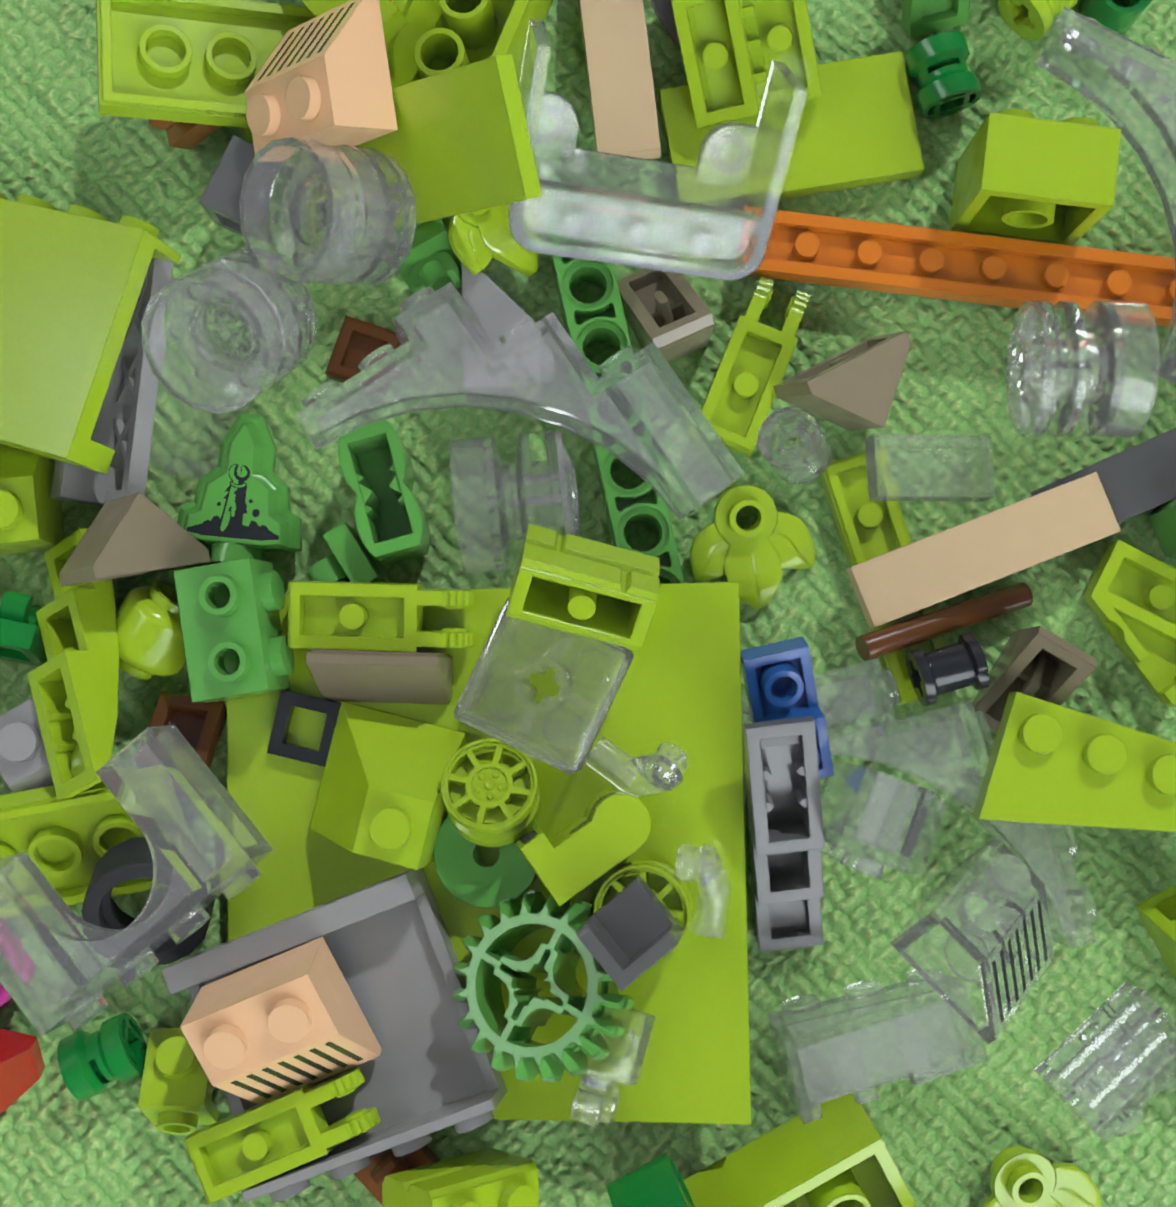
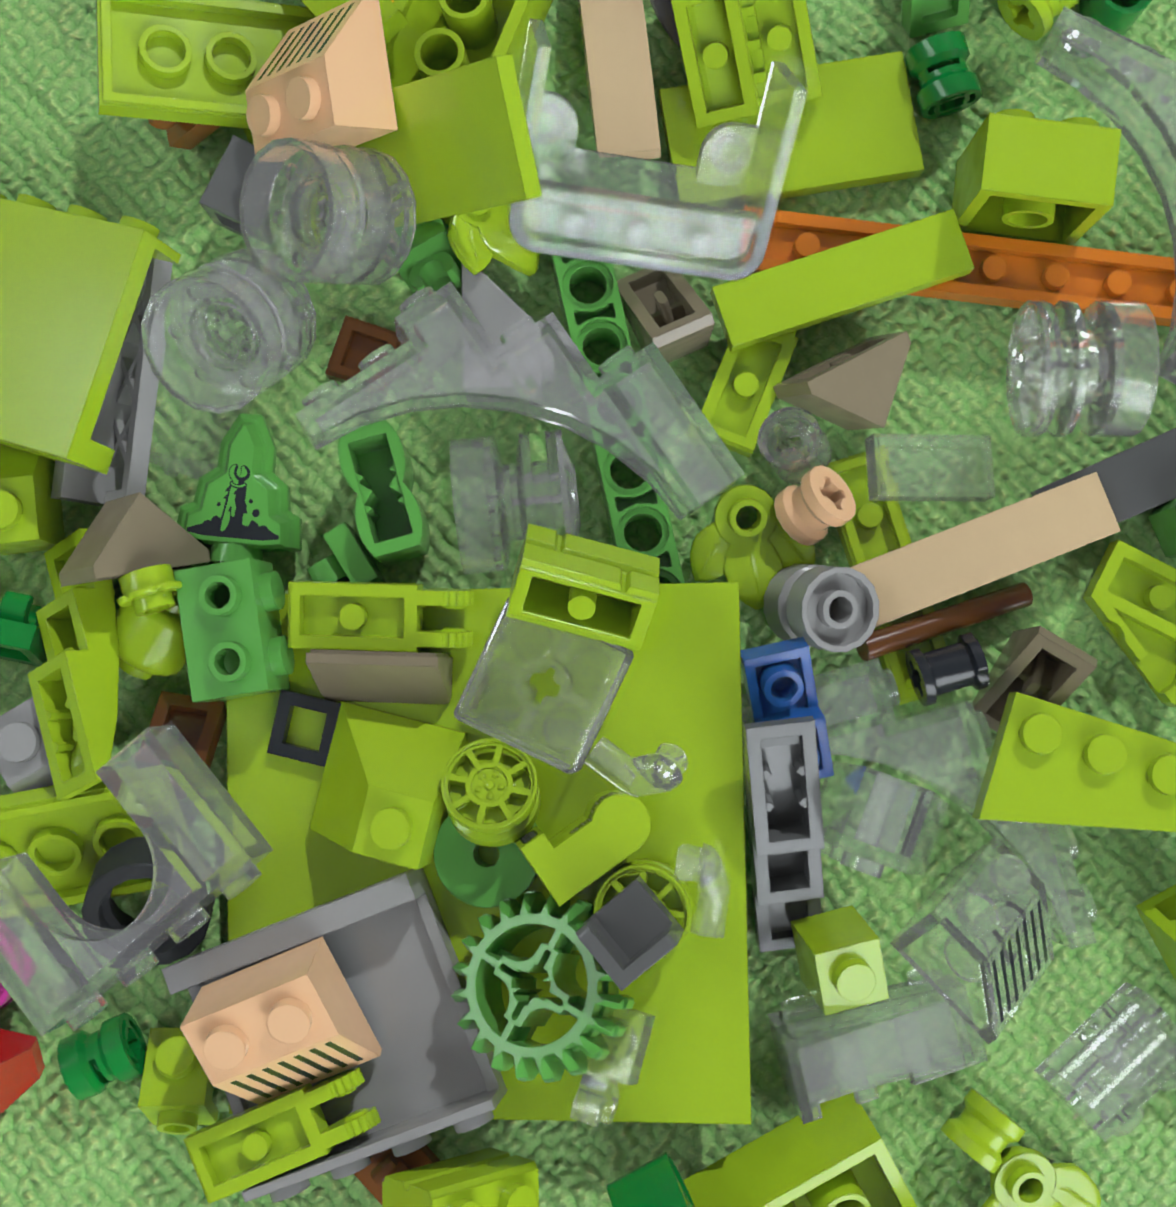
(149, 589): none -> lime plate
(814, 505): none -> light nougat wheel
(824, 604): none -> light grey wheel
(840, 960): none -> lime brick
(842, 280): none -> lime tile
(982, 1130): none -> lime wheel

